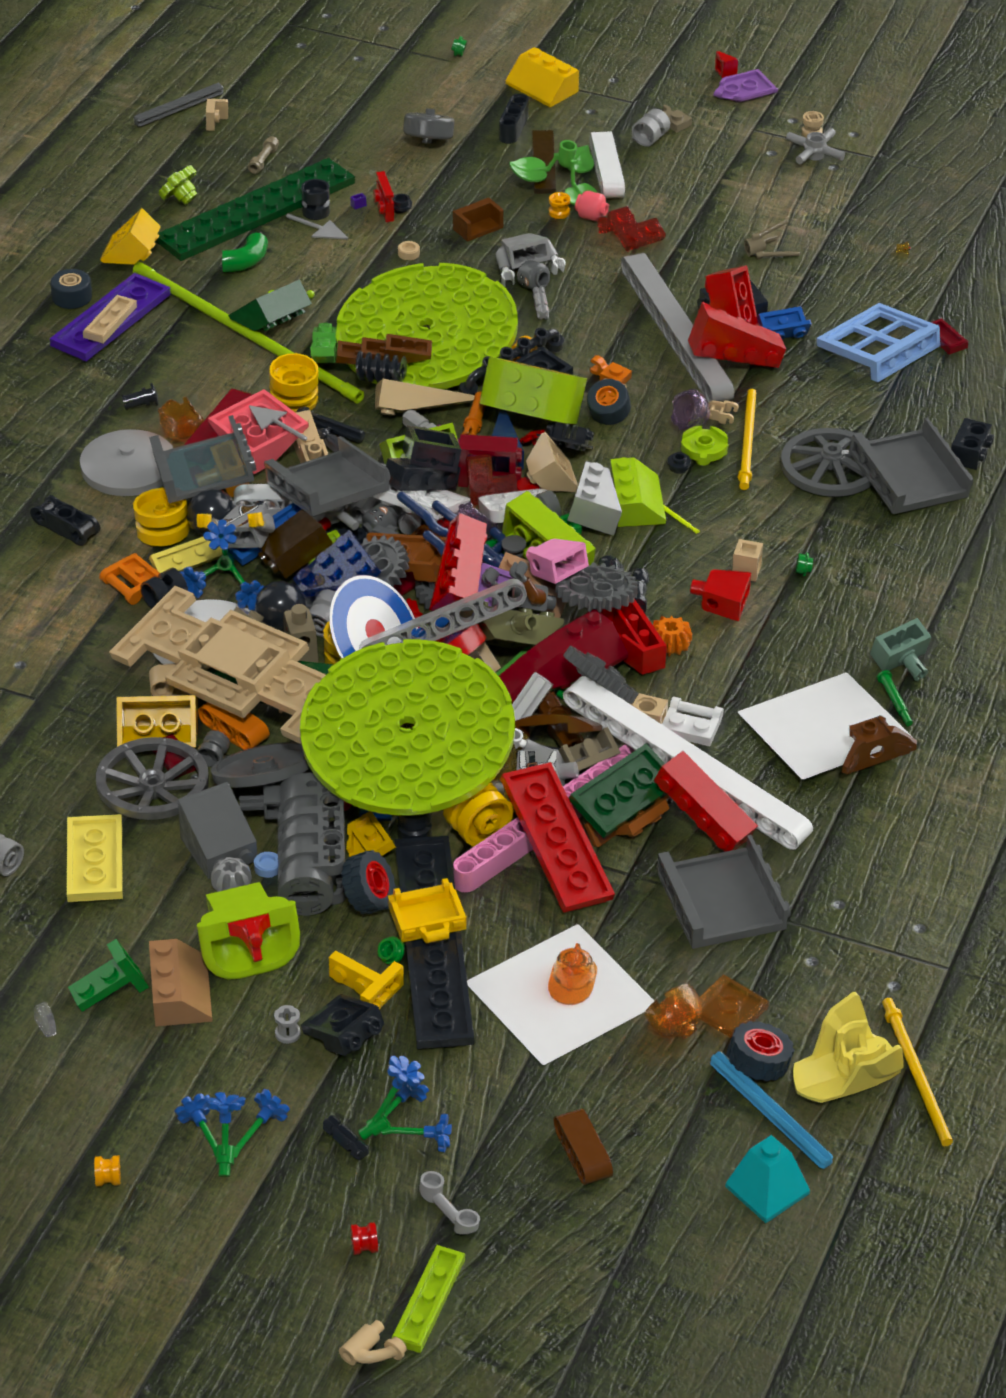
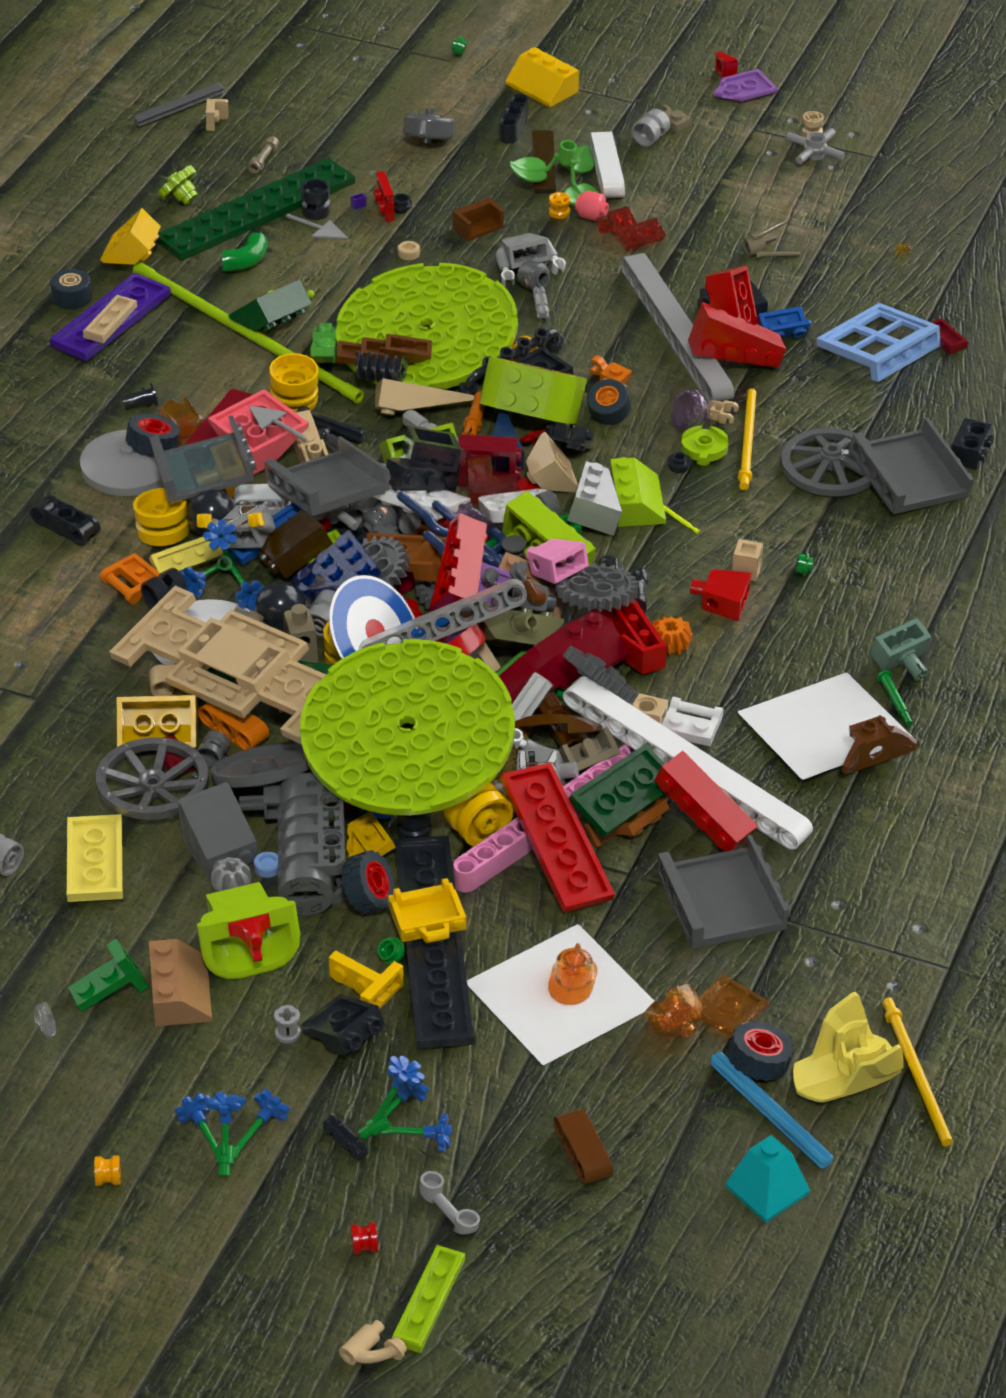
(148, 425): none -> black wheel

